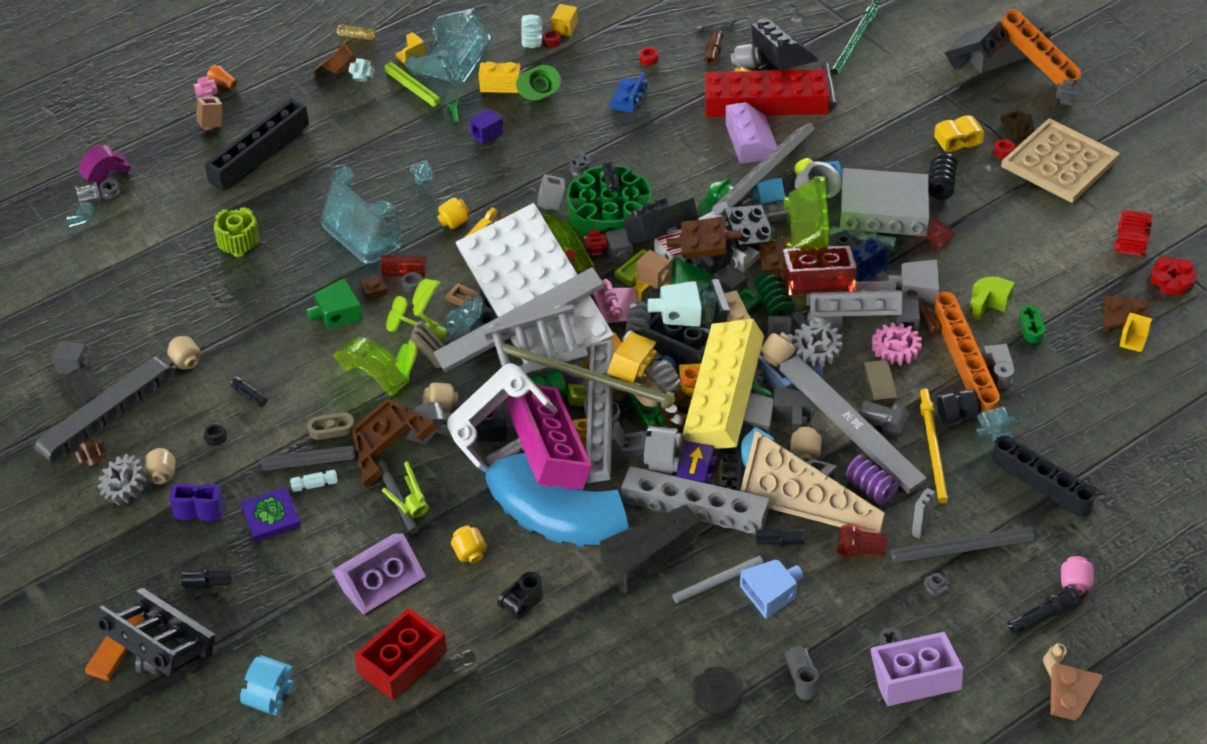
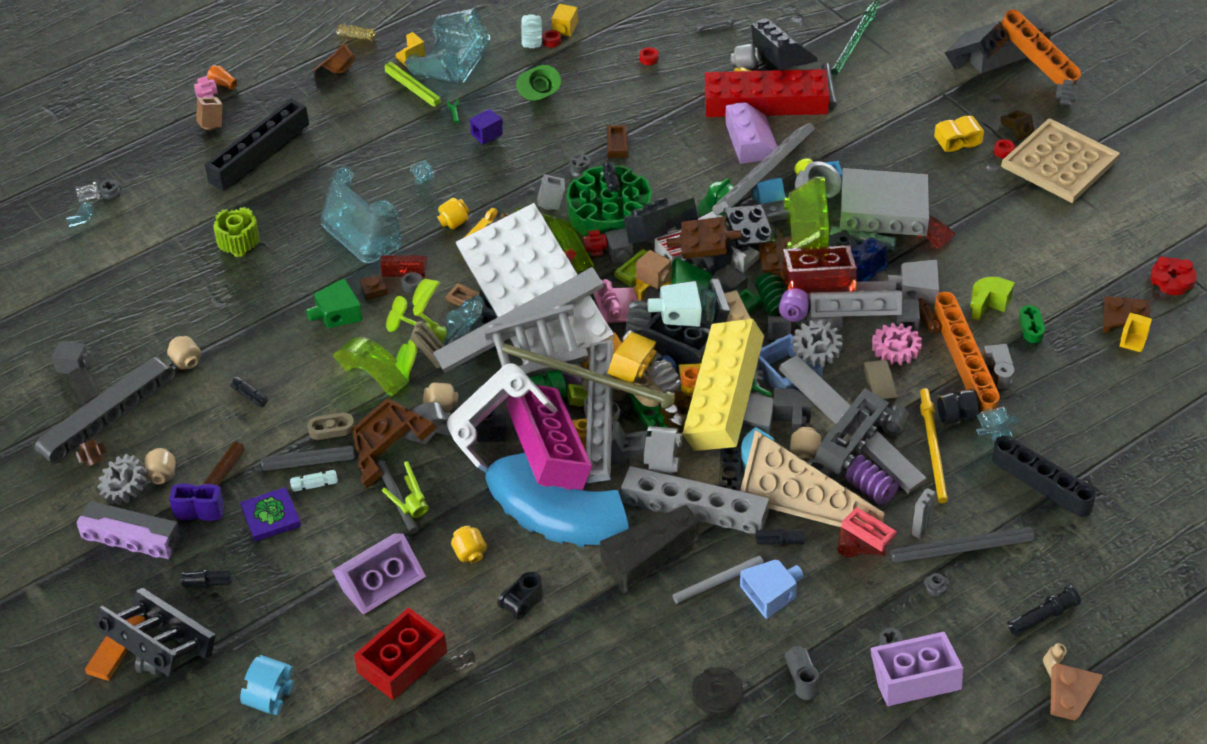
(100, 161): magenta brick -> none
(128, 530): none -> lavender piece
(215, 435): black plate -> none
(225, 464): none -> reddish brown axle
(361, 70): light aqua gear -> none
(499, 77): yellow brick -> none
(511, 449): white axle -> none
(617, 141): none -> reddish brown tile
(629, 93): blue bracket -> none
(697, 462): dark purple brick -> none
(713, 48): reddish brown pin -> none
(777, 349): tan head -> none
(794, 305): none -> medium lavender head
(832, 451): none -> dark grey brick
(866, 531): none -> coral tile
(942, 176): black piece -> none
(1077, 573): bright pink head -> none
(1133, 233): red brick -> none

